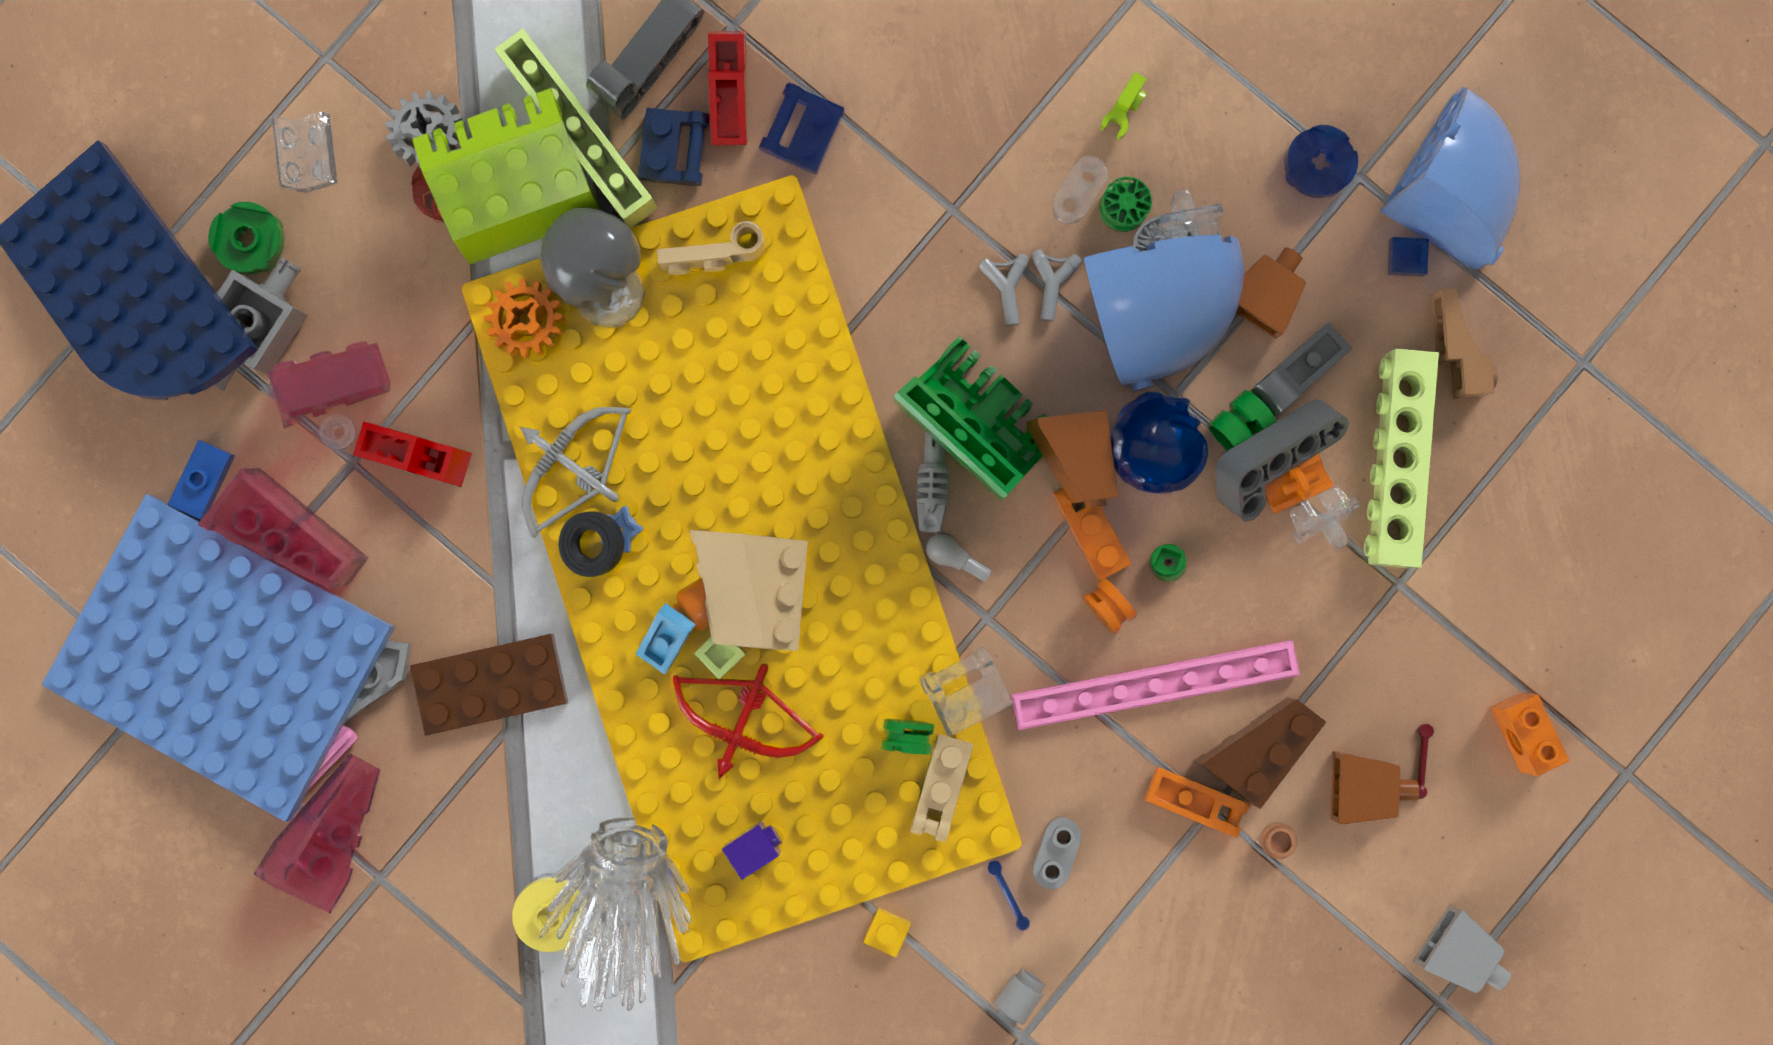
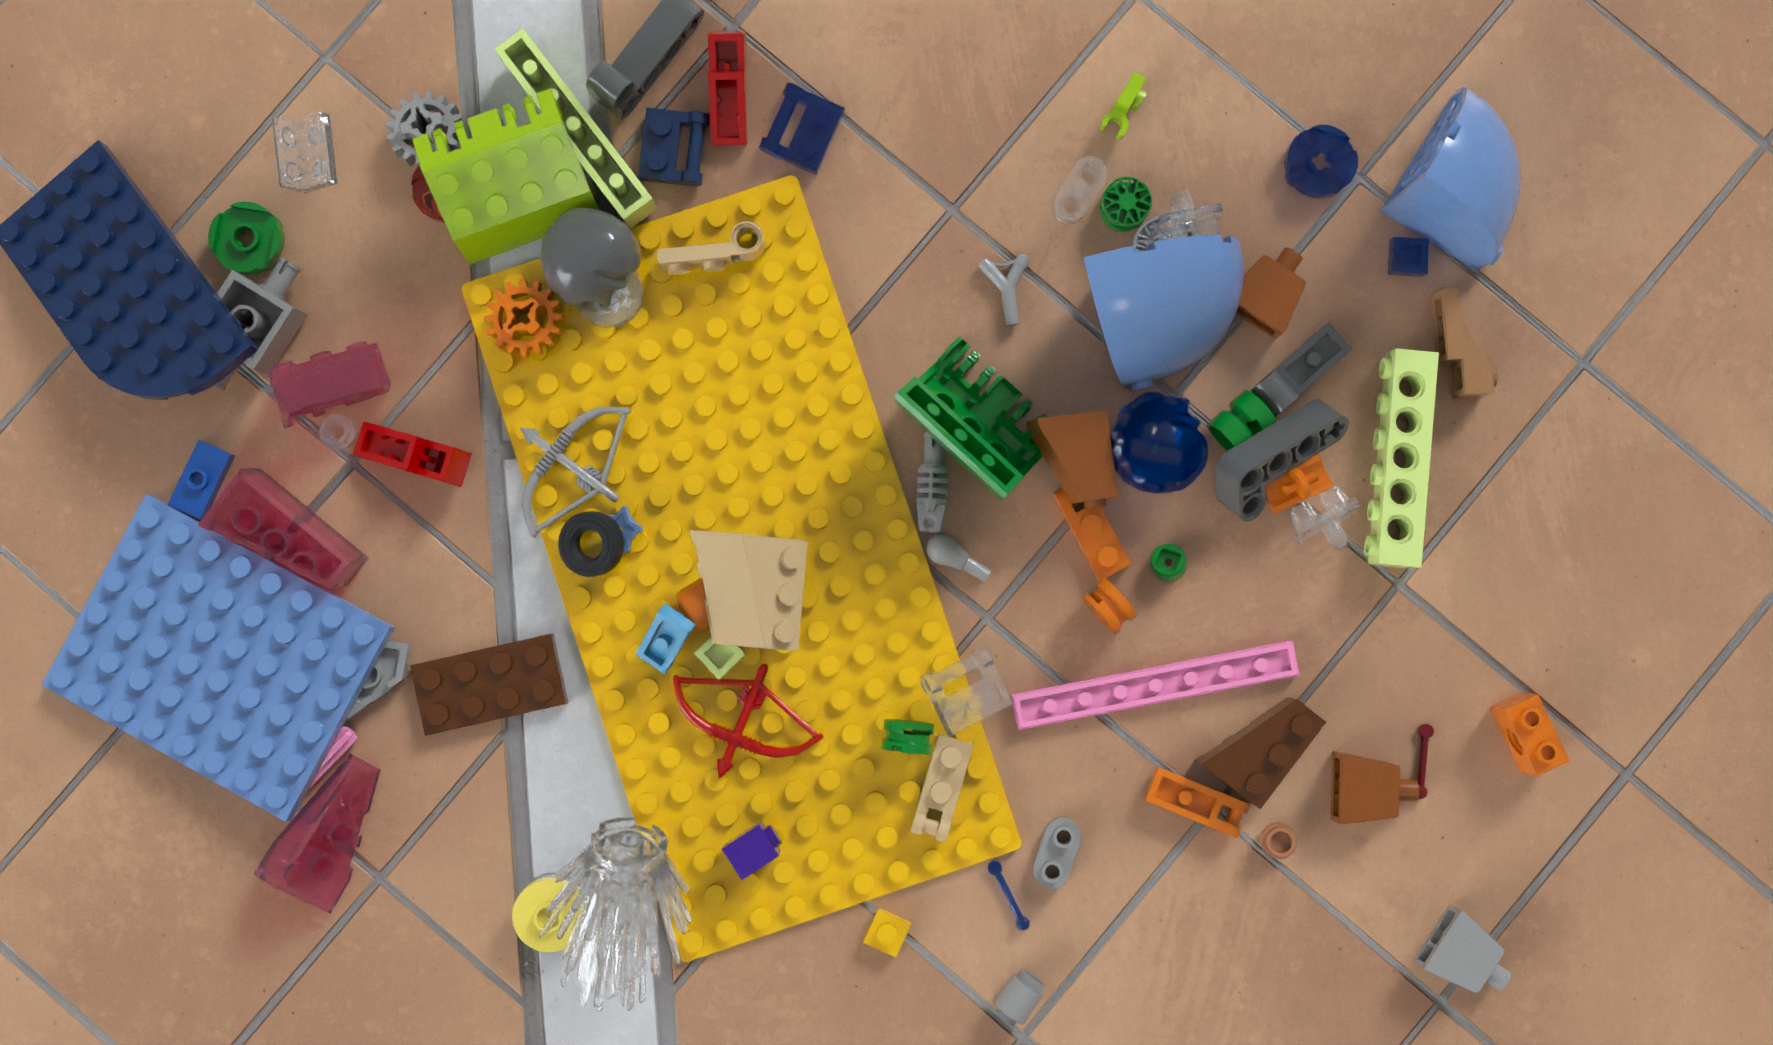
(1053, 280): light grey piece -> none

